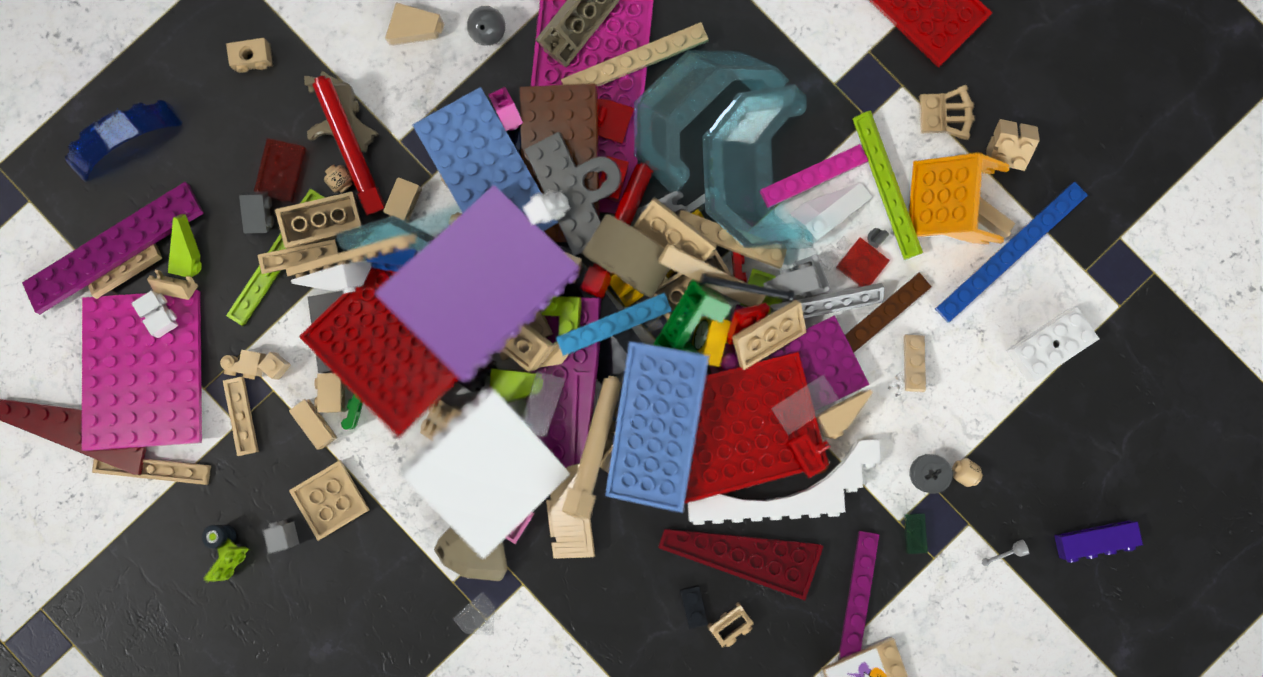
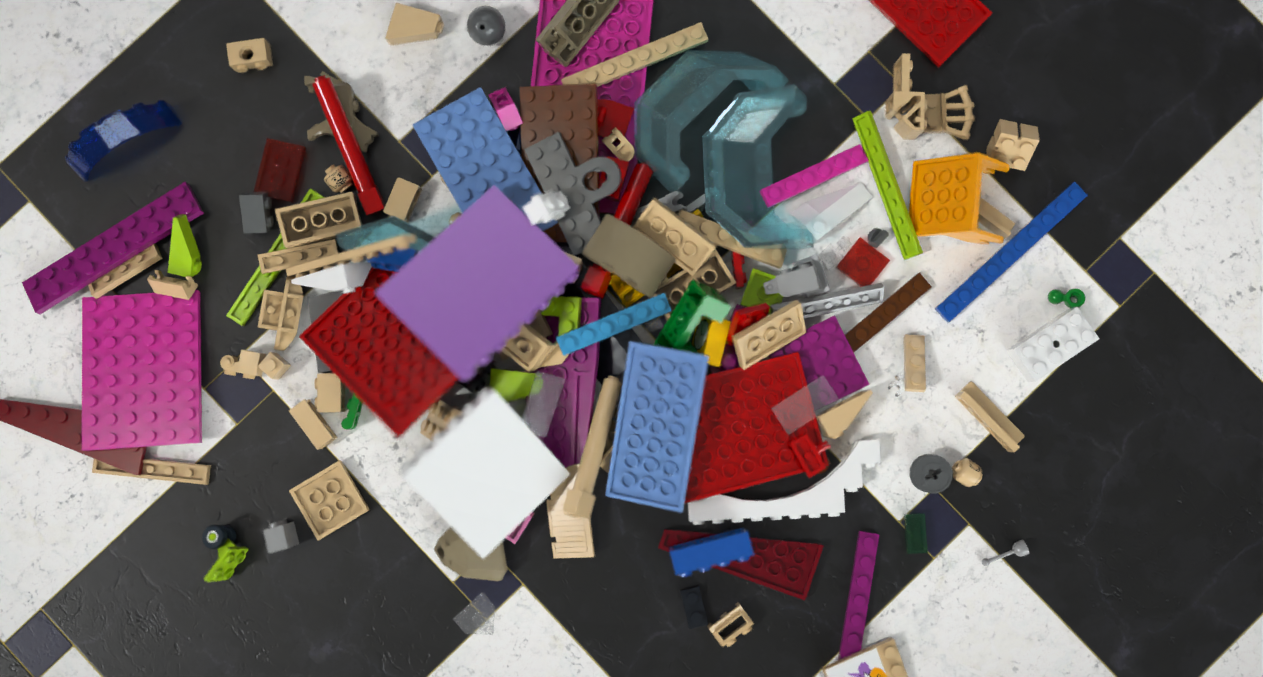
(157, 316): white piece -> none
(240, 416): tan plate -> none
(282, 313): none -> tan plate
(624, 151): none -> tan plate
(694, 268): tan tile -> none
(711, 551): none -> blue brick
(747, 287): black bar -> none
(914, 122): none -> tan piece
(990, 417): none -> tan panel
(1056, 297): none -> green plate
(1098, 540): dark purple brick -> none

